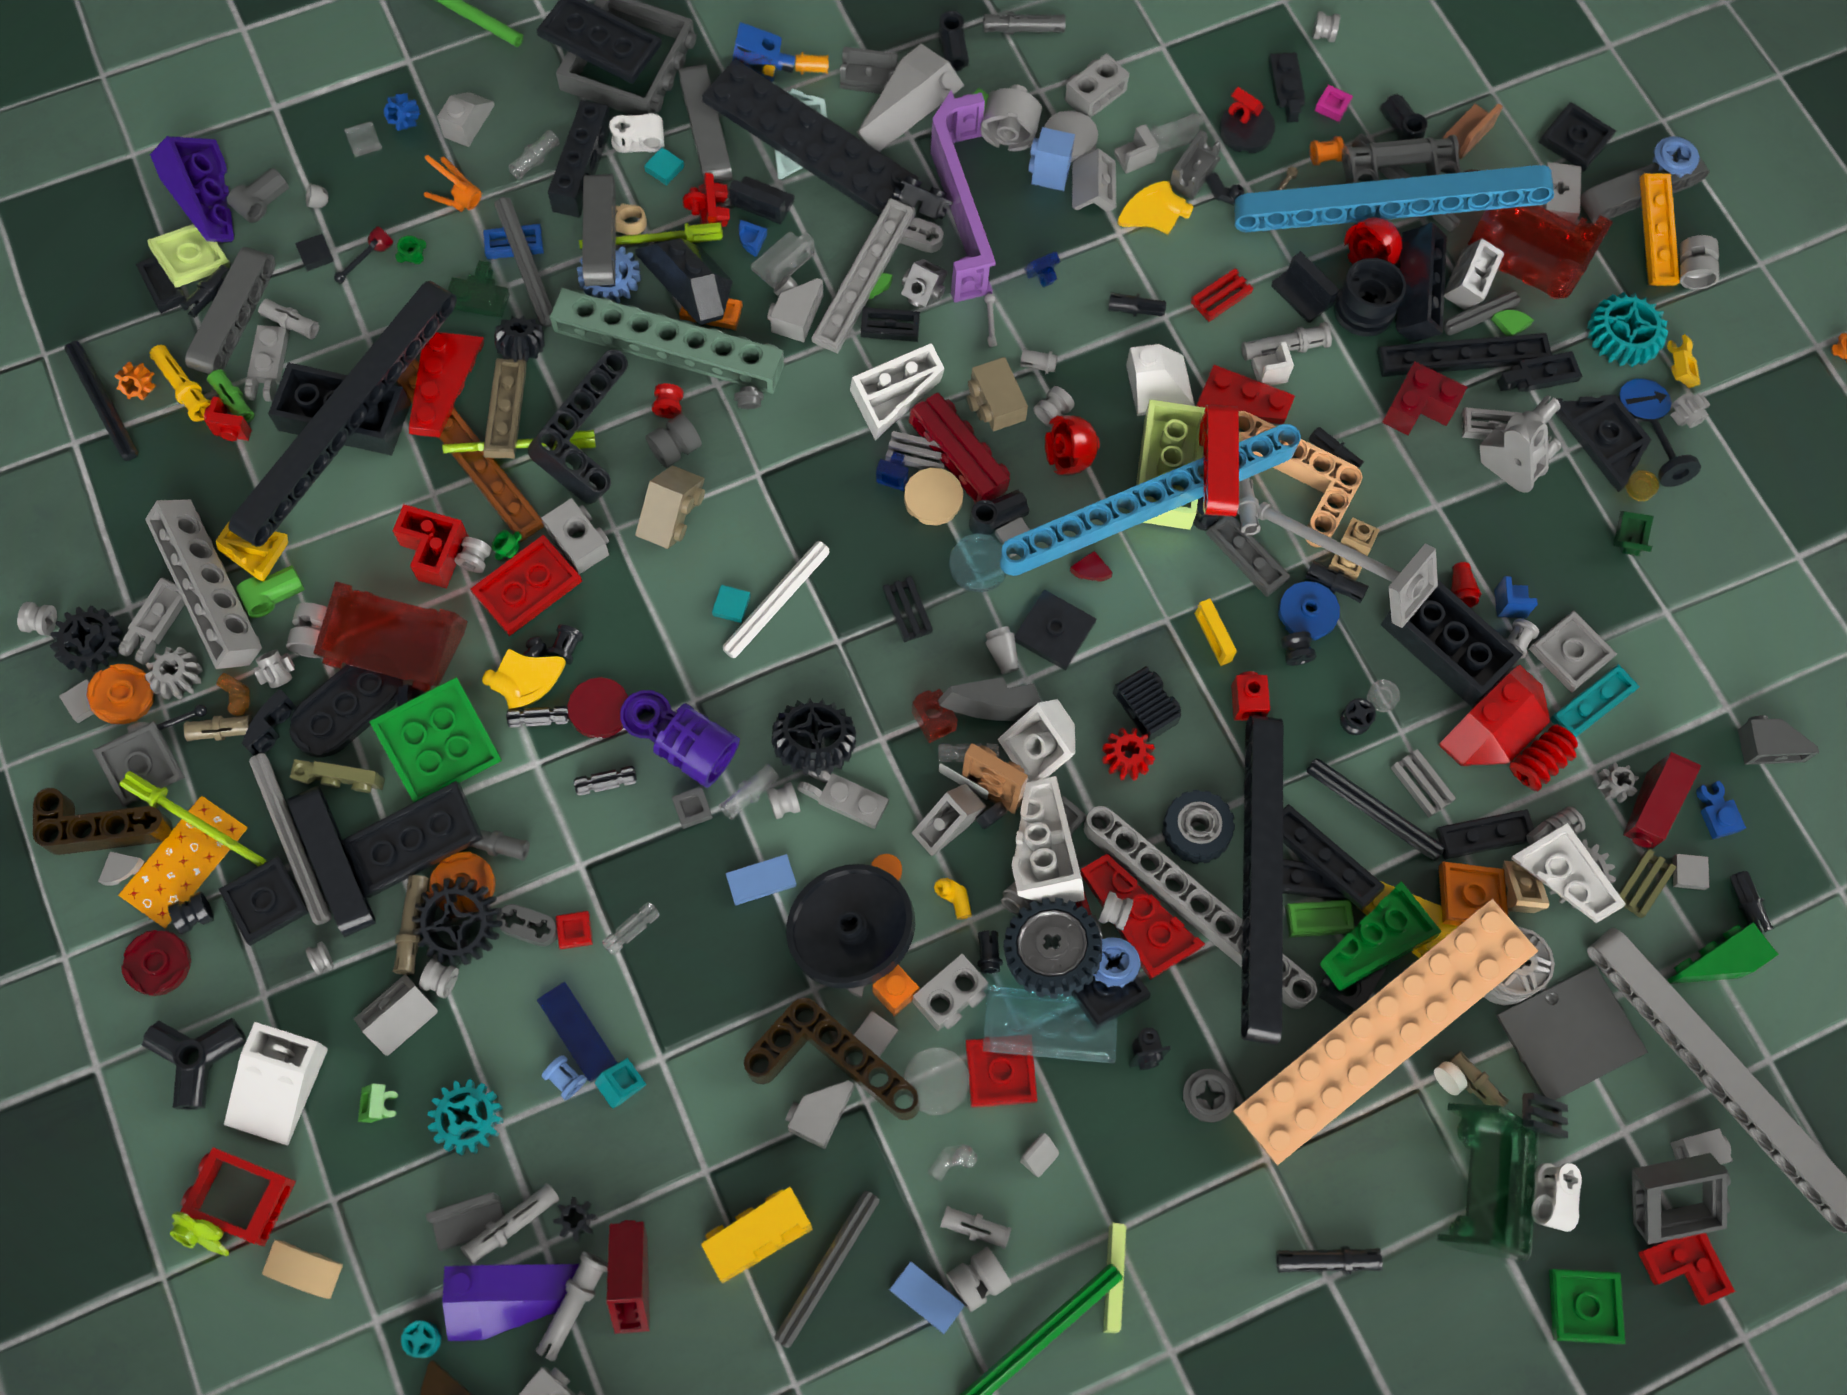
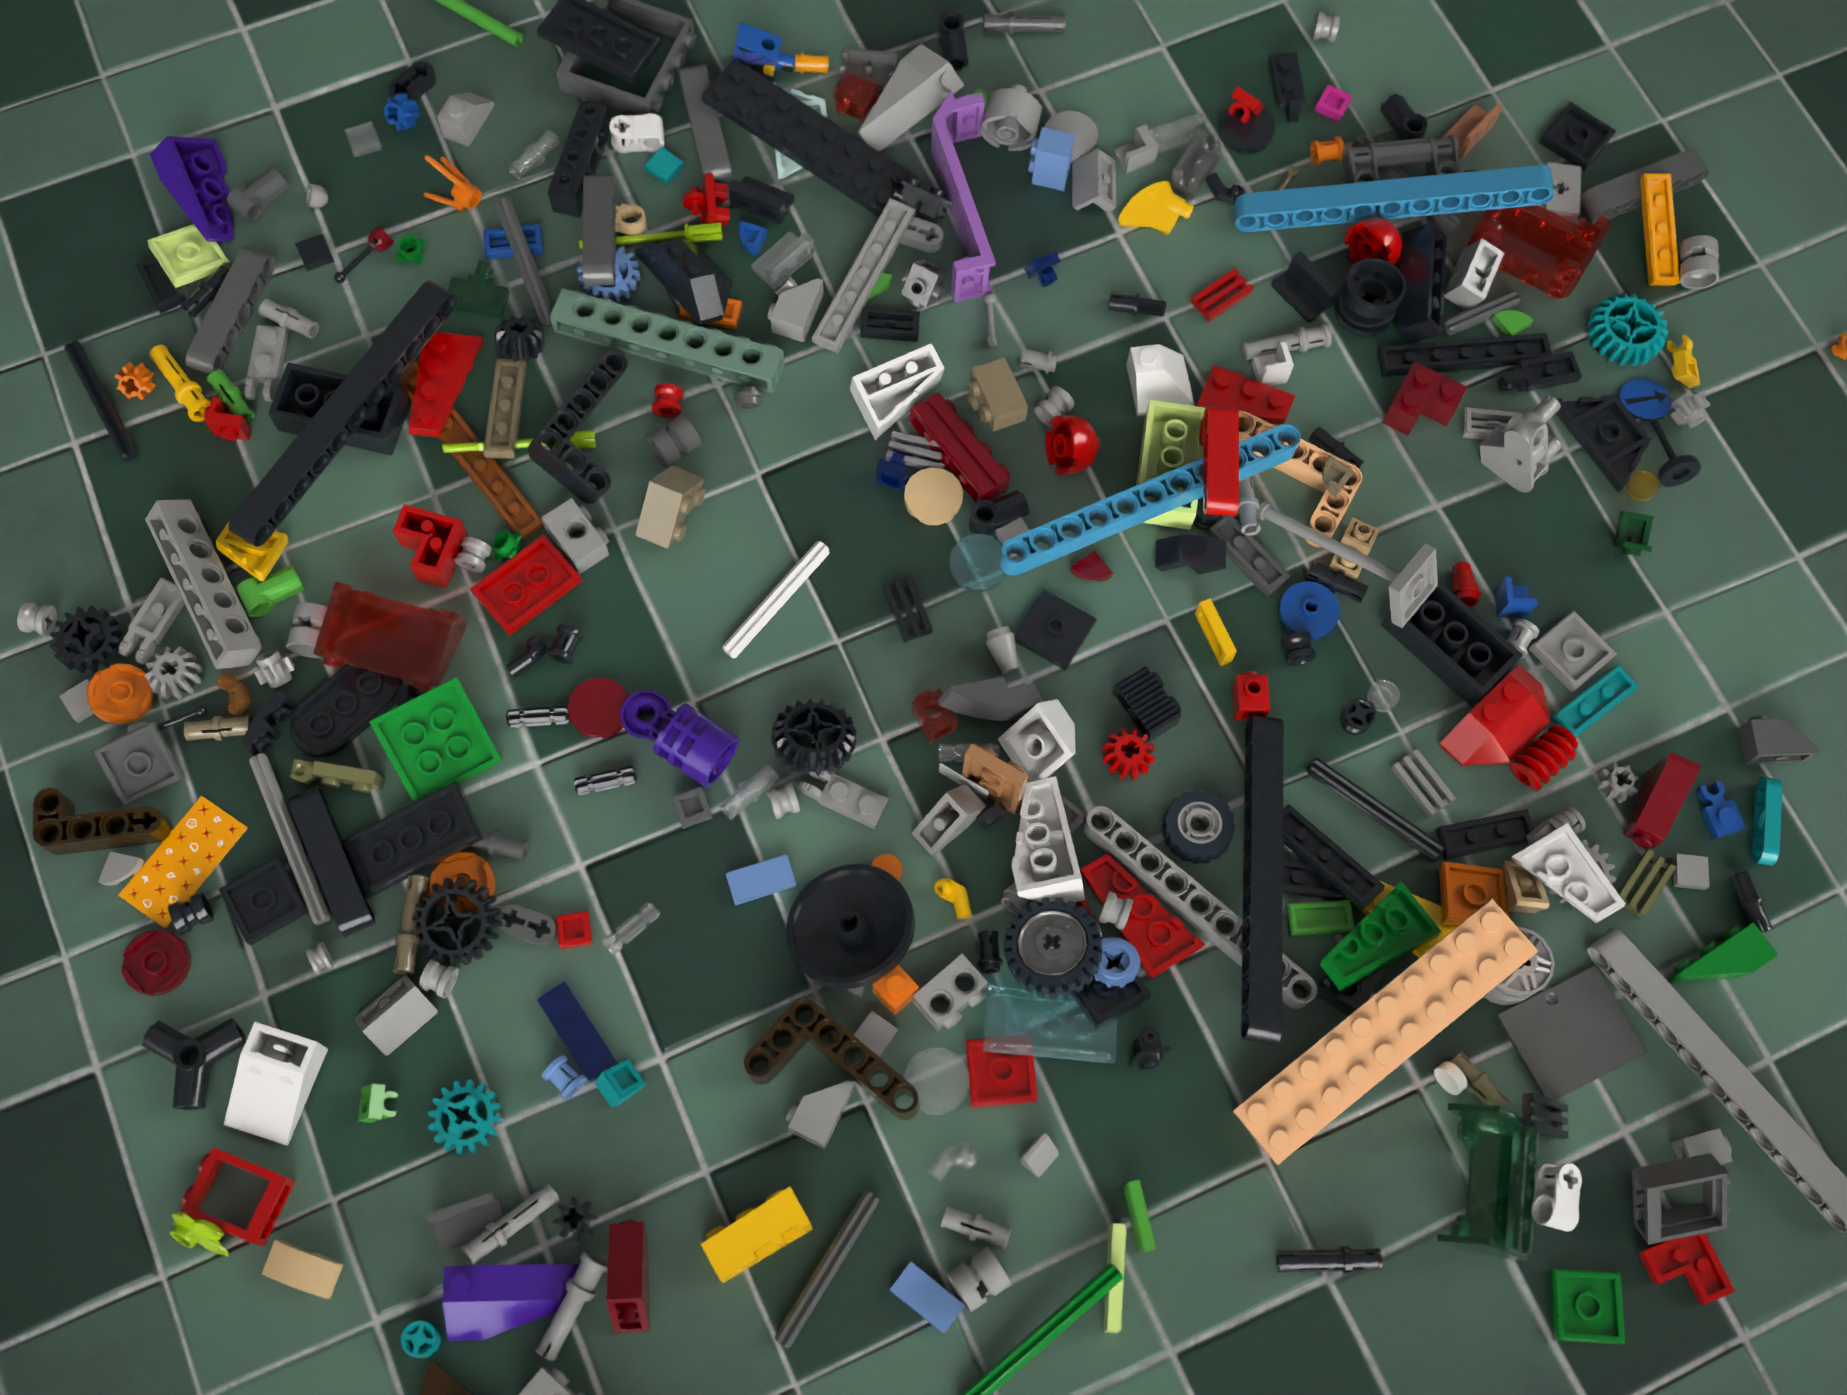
(157, 797): lime piece -> none
(411, 83): none -> black beam
(524, 678): yellow arm -> none
(731, 604): teal tile -> none
(855, 96): none -> clear red brick
(1096, 86): light grey brick -> none
(1139, 1216): none -> bright green tile
(1197, 552): none -> black slope
(1218, 1083): dark grey gear -> none
(1335, 475): none -> dark tan tile
(1687, 156): medium blue gear -> none
(1767, 821): none -> teal beam

